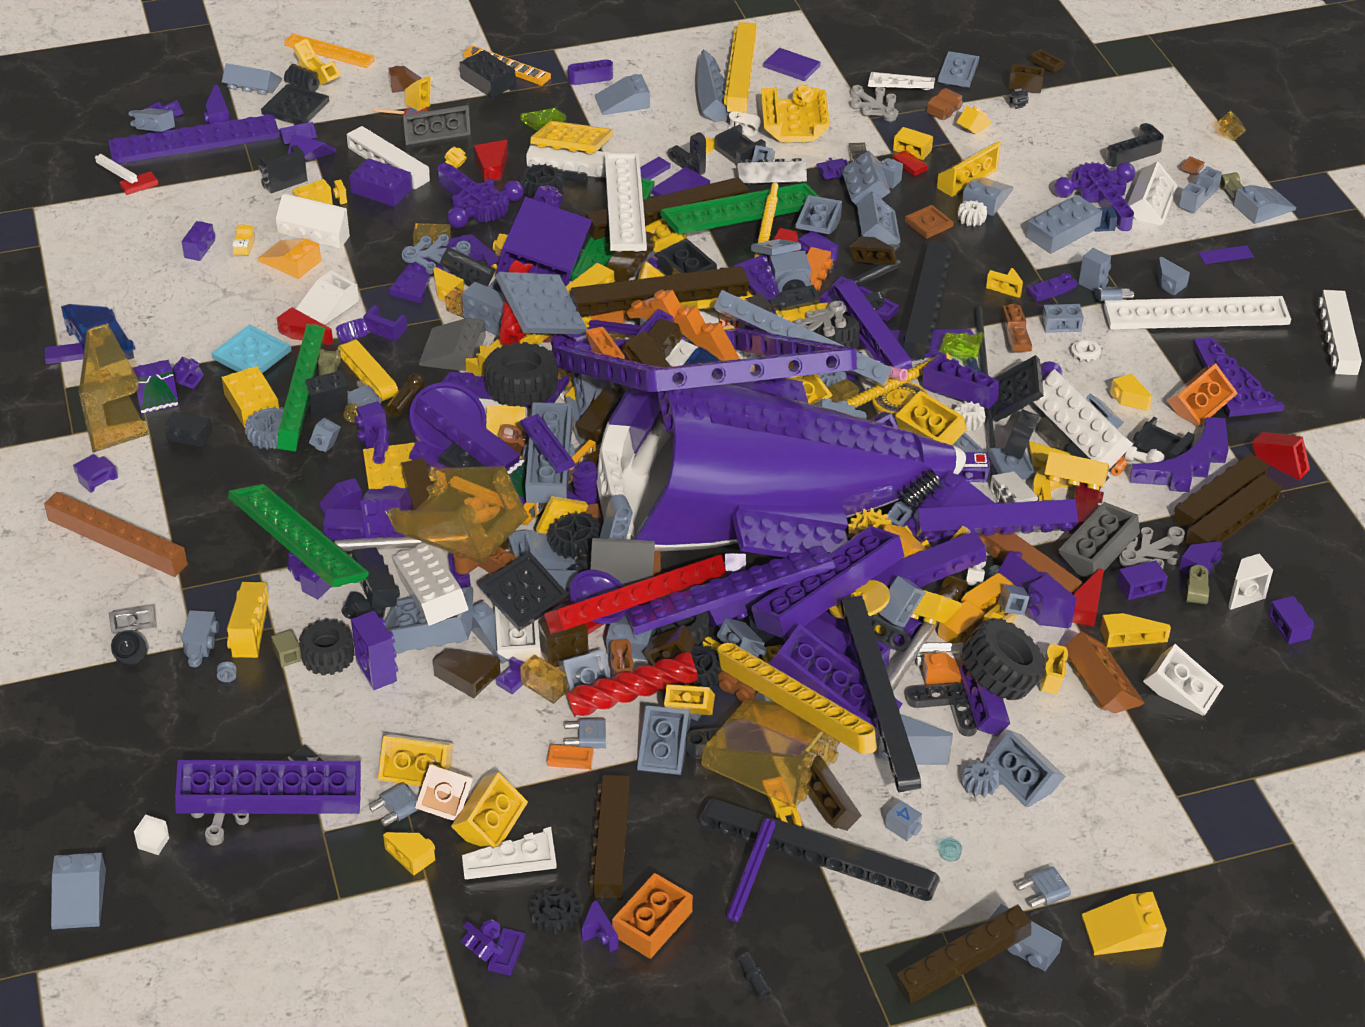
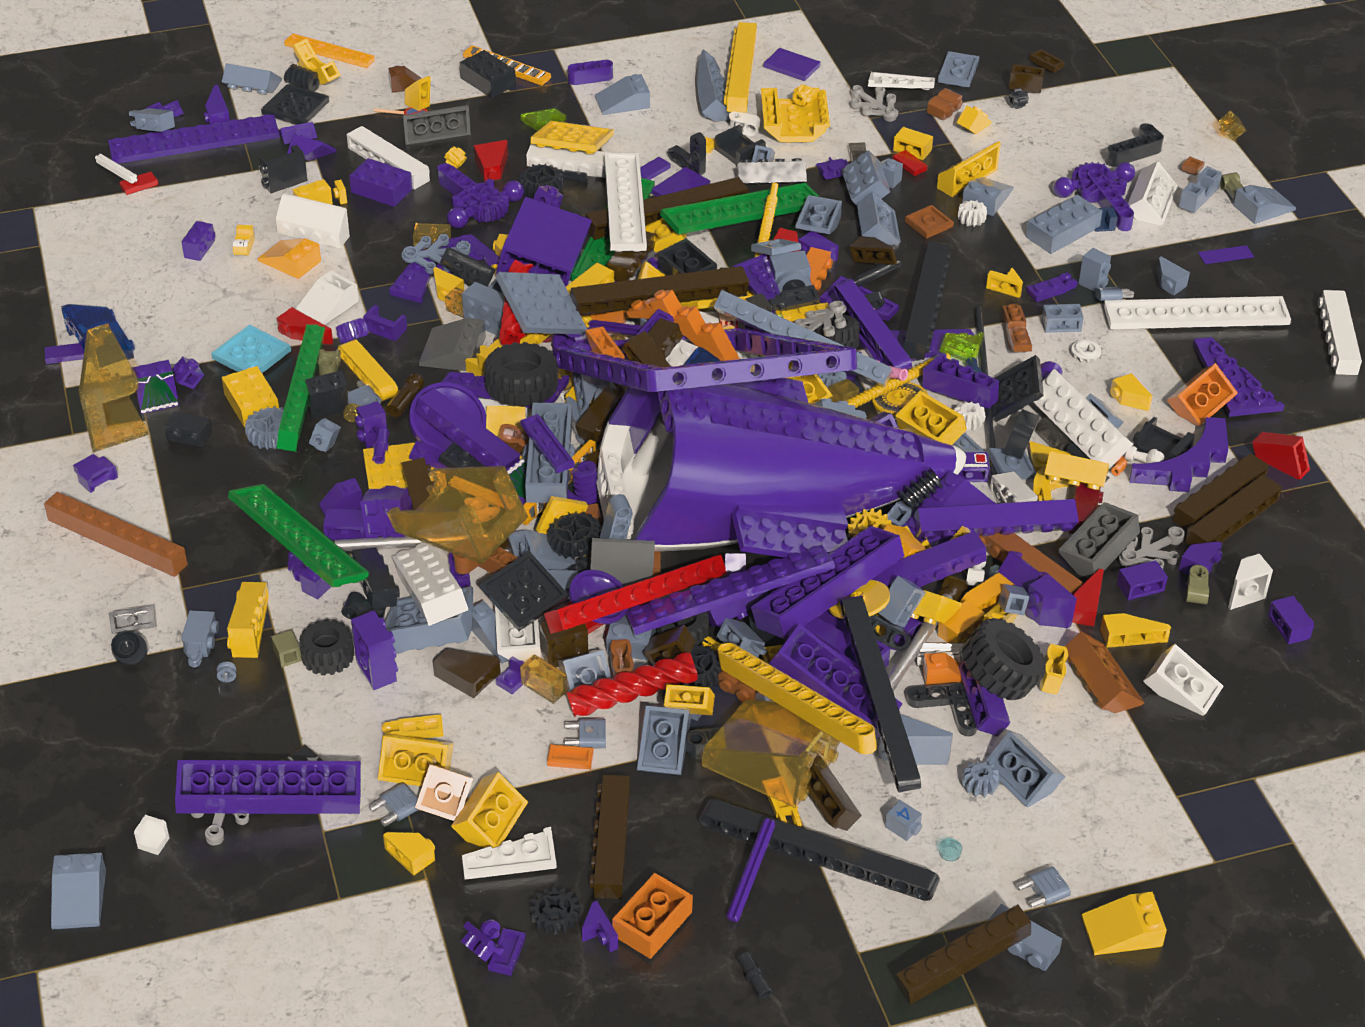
(415, 727): none -> yellow hinge

